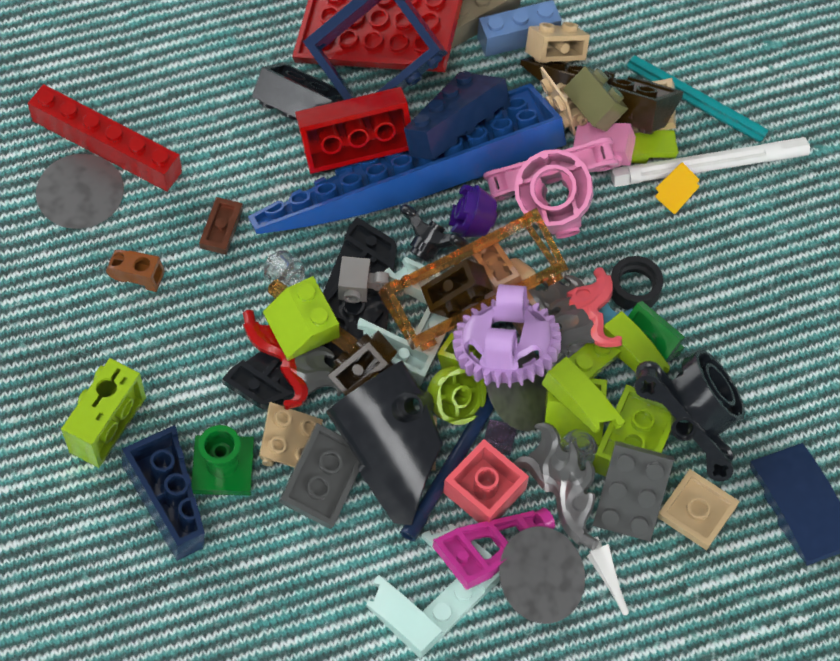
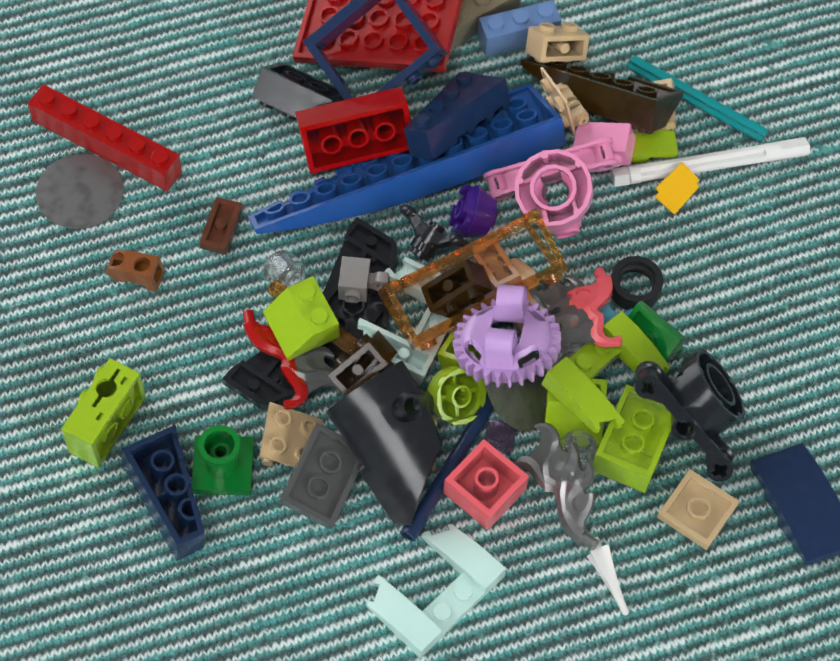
(465, 560): dark pink plate -> none
(542, 575): flat silver sticker -> none
(596, 98): olive brick -> none
(633, 491): dark grey plate -> none

